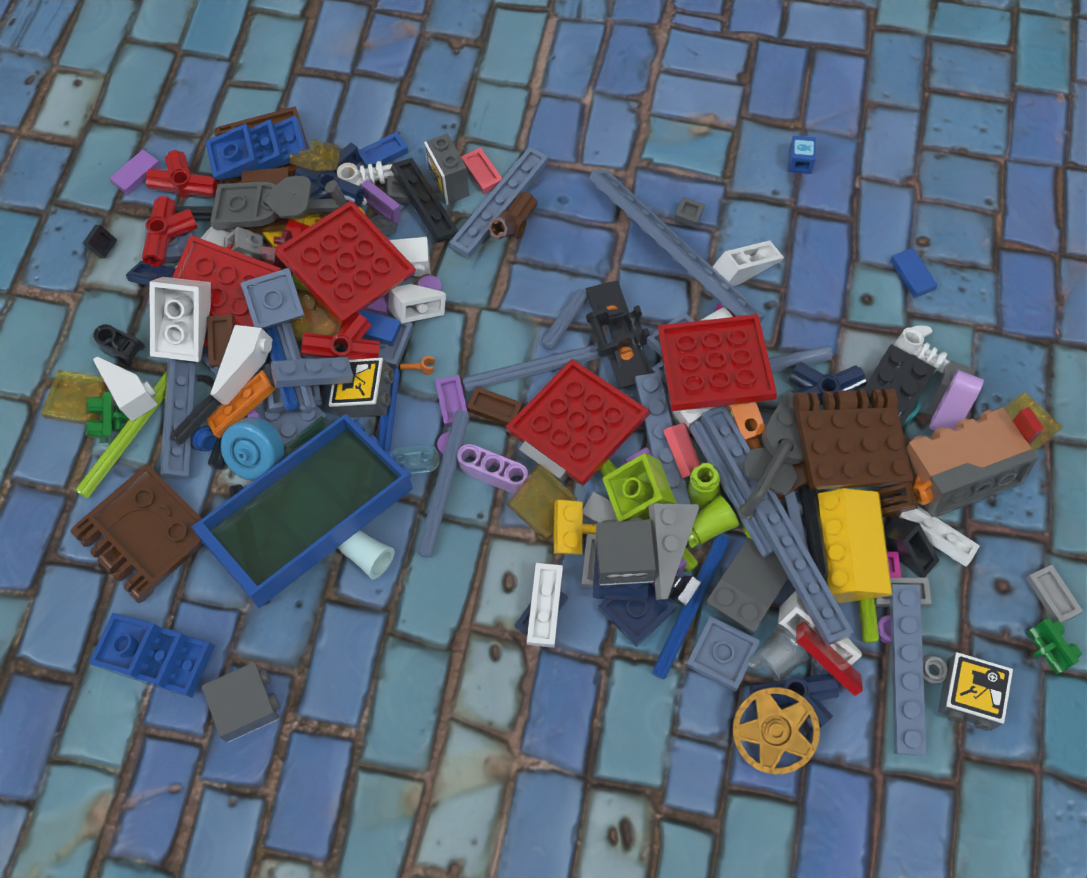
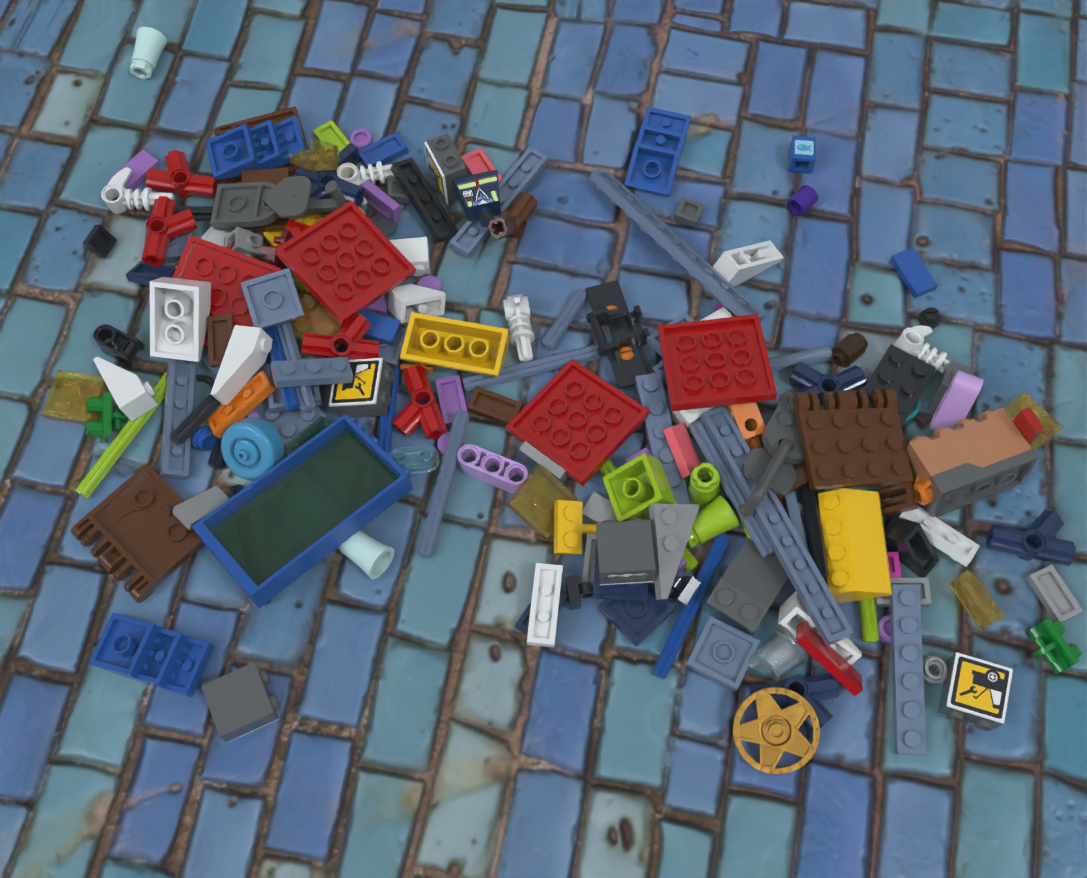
(127, 197): none -> white piece
(146, 52): none -> light aqua plant
(199, 506): none -> light grey tile
(331, 134): none -> lime tile
(361, 138): none -> medium lavender tile
(415, 414): none -> red piece
(455, 344): none -> yellow slope
(479, 196): none -> torso
(518, 317): none -> white piece
(577, 591): none -> black tile
(657, 151): none -> blue slope
(802, 200): none -> dark purple beam
(849, 349): none -> dark brown brick
(929, 317): none -> black piece
(976, 600): none -> clear yellow bracket
(1038, 534): none -> dark blue piece

